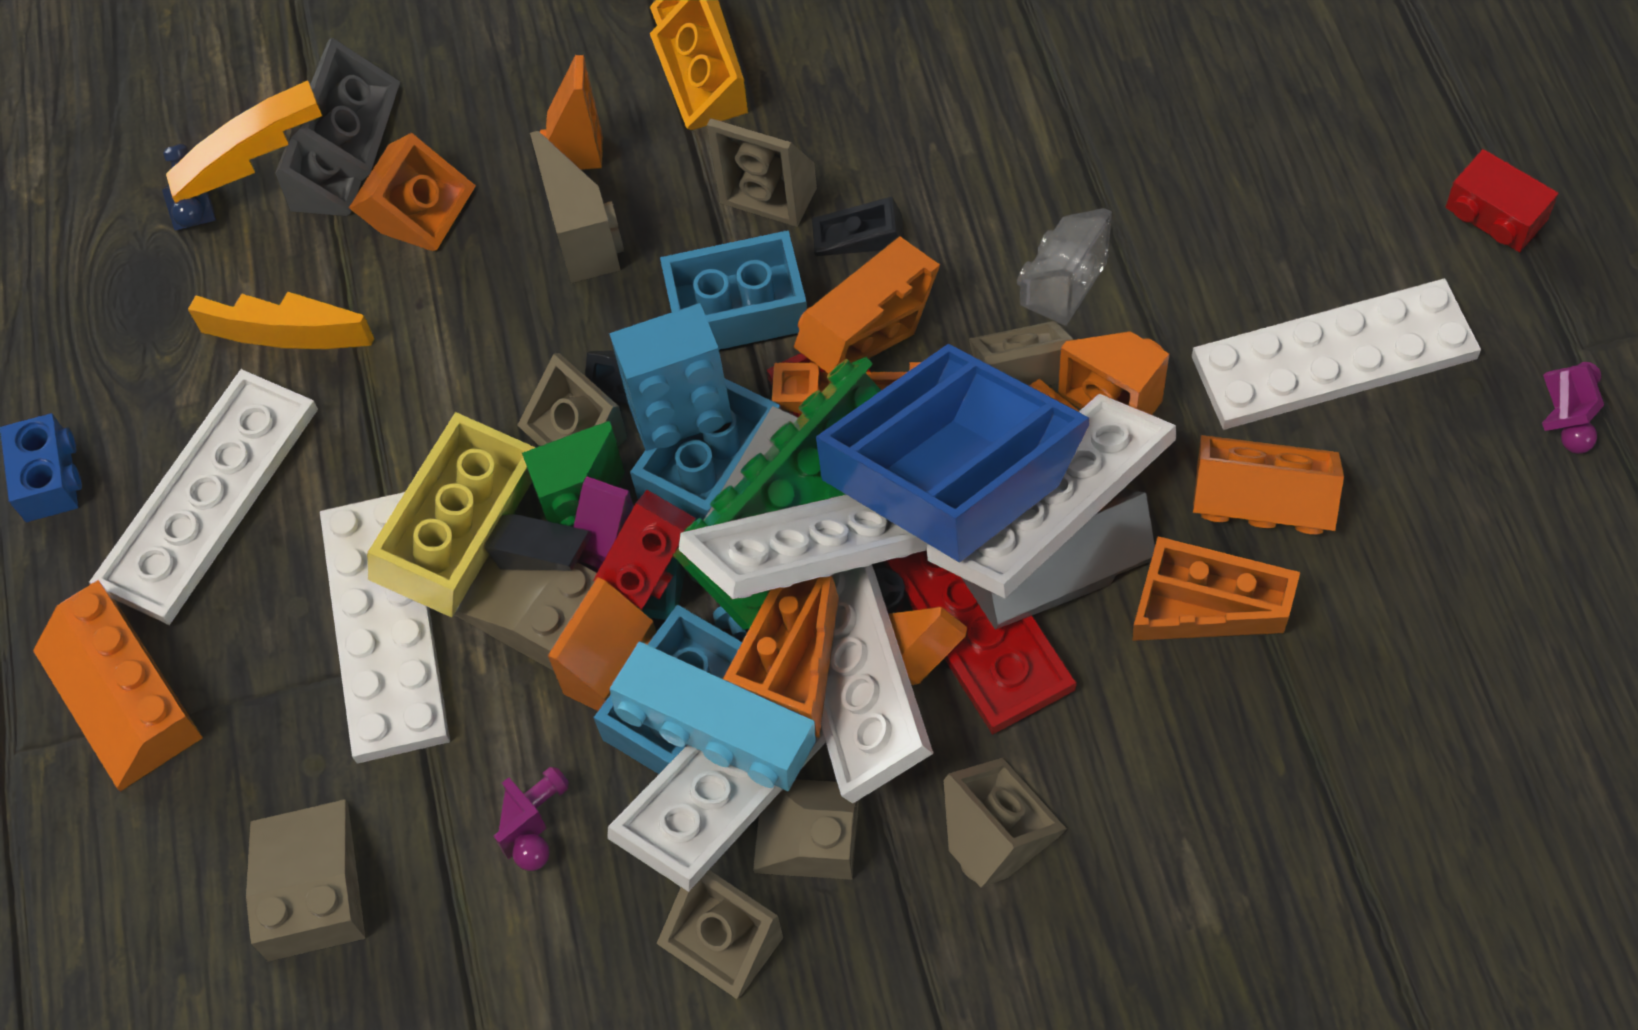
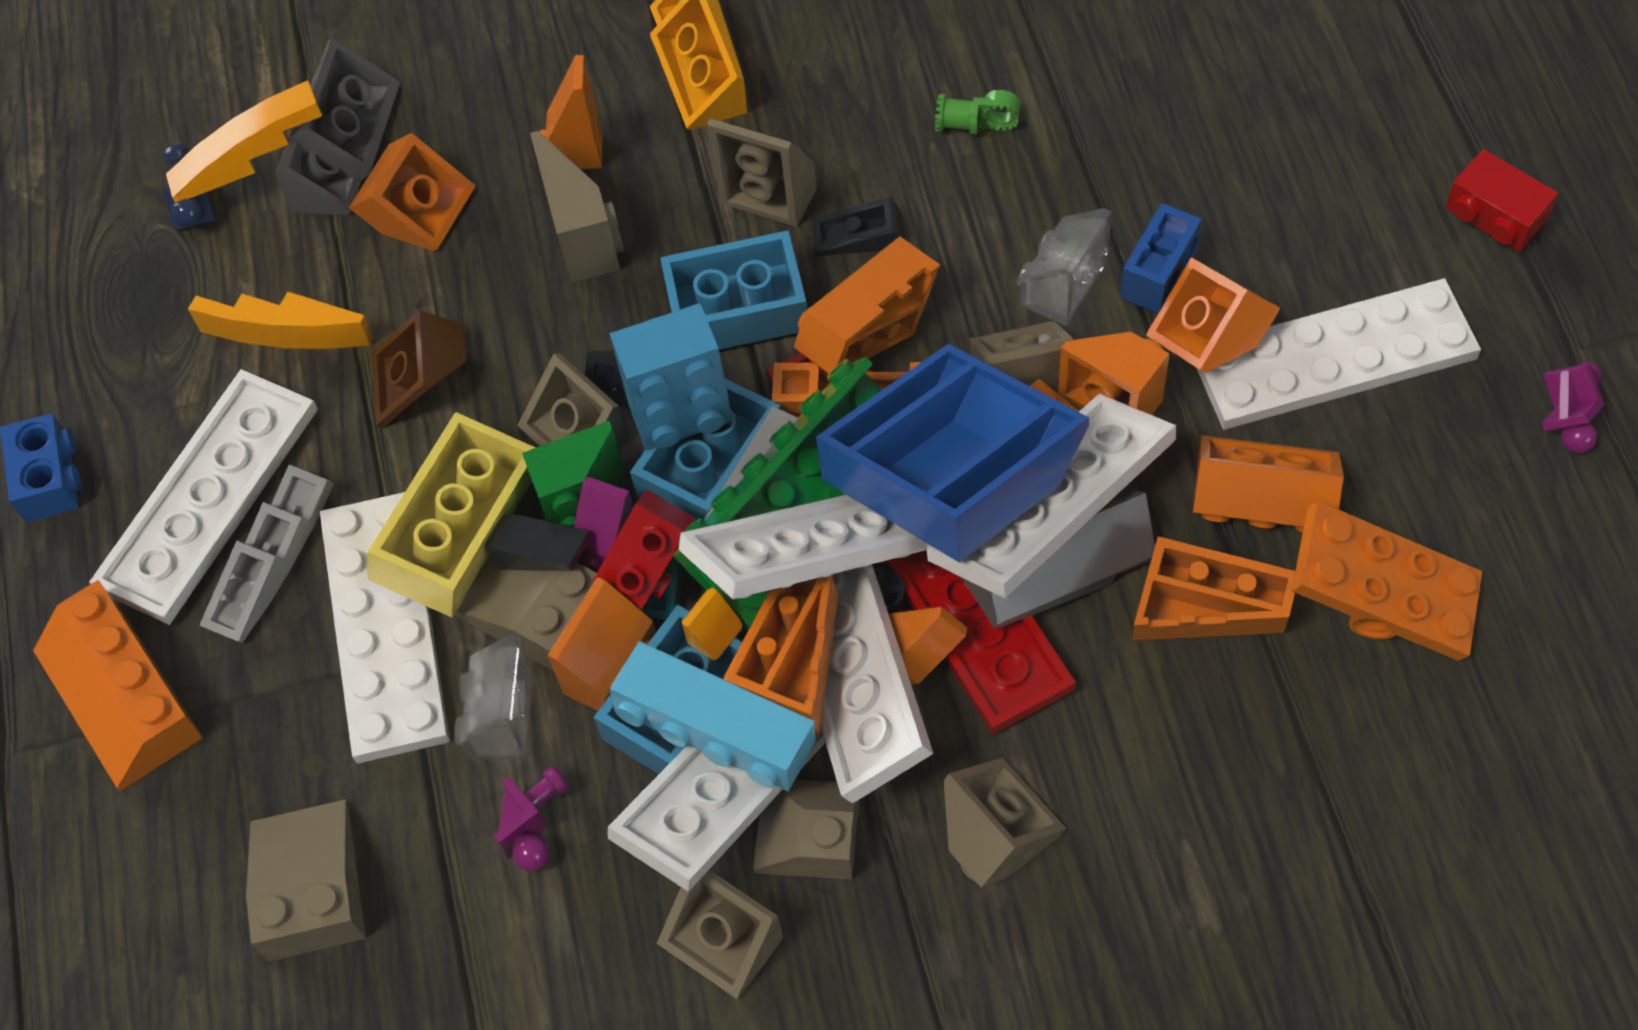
(269, 553): none -> light grey slope
(415, 362): none -> reddish brown slope
(496, 703): none -> clear slope
(711, 625): none -> light orange slope
(978, 112): none -> bright green connector
(1160, 257): none -> blue brick
(1211, 318): none -> orange slope
(1387, 582): none -> orange plate

